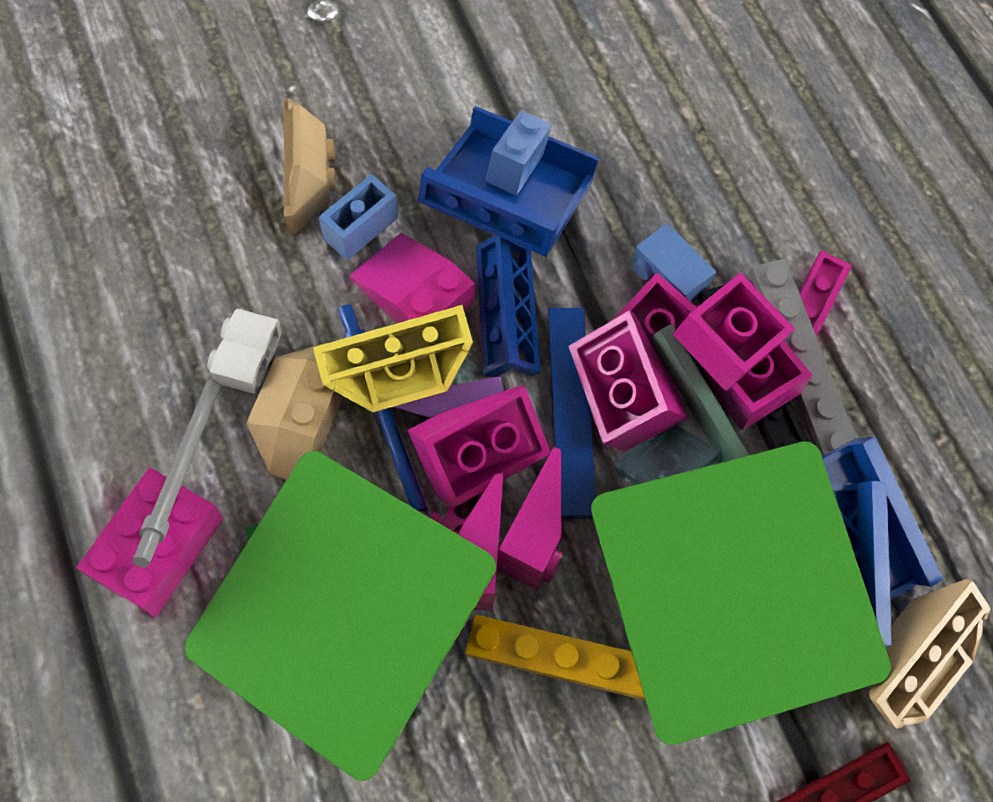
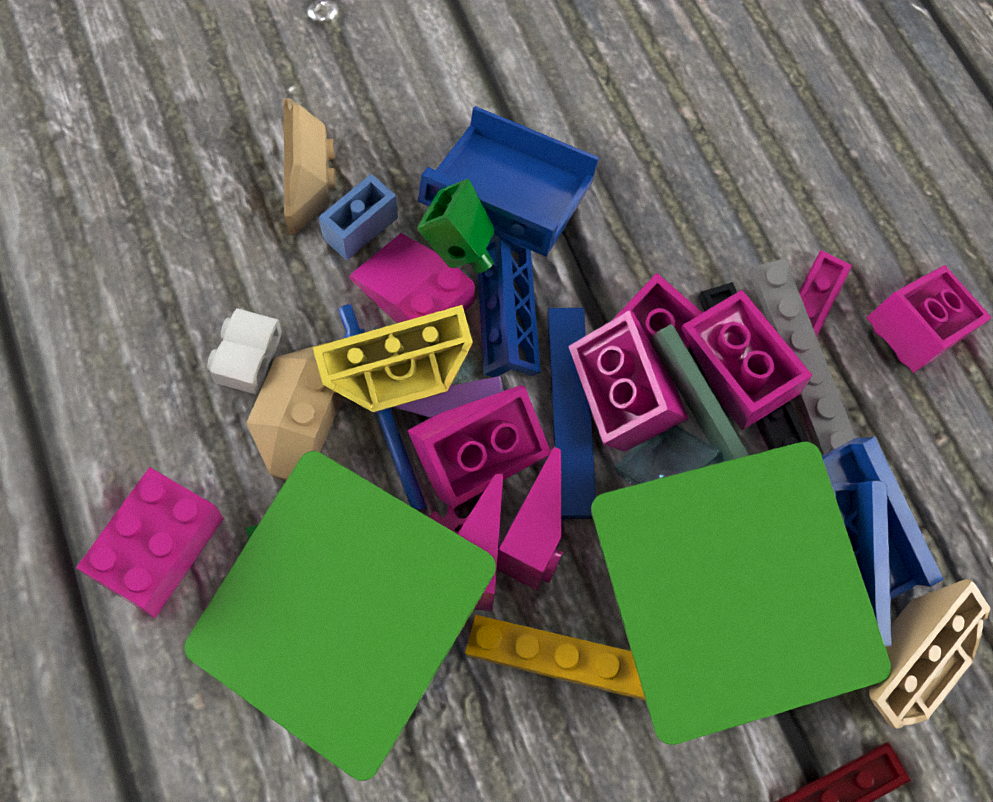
(156, 525): light grey bar -> none
(459, 227): none -> green torso
(518, 152): medium blue brick -> none
(674, 261): medium blue brick -> none
(733, 331): dark pink brick -> none
(927, 318): none -> dark pink slope

